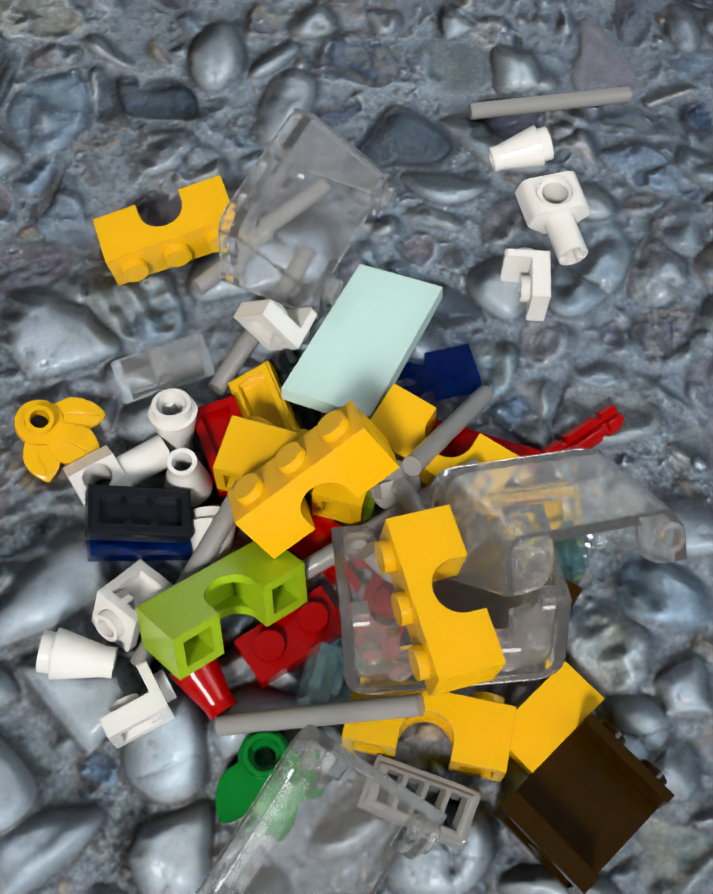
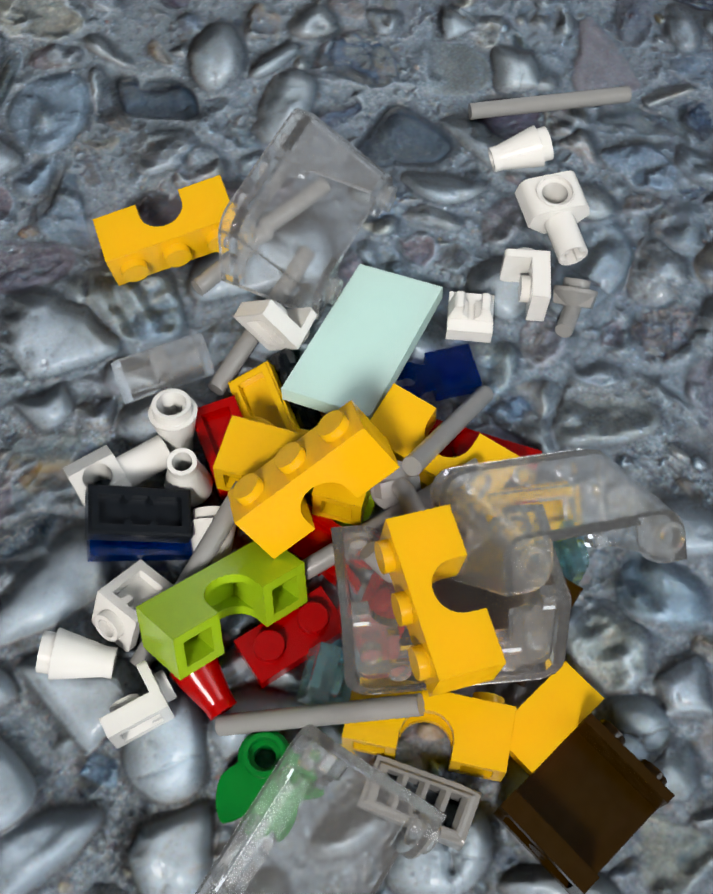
(62, 439): yellow plate -> none
(470, 316): none -> white tile
(573, 295): none -> light grey plate
(589, 431): red axle -> none

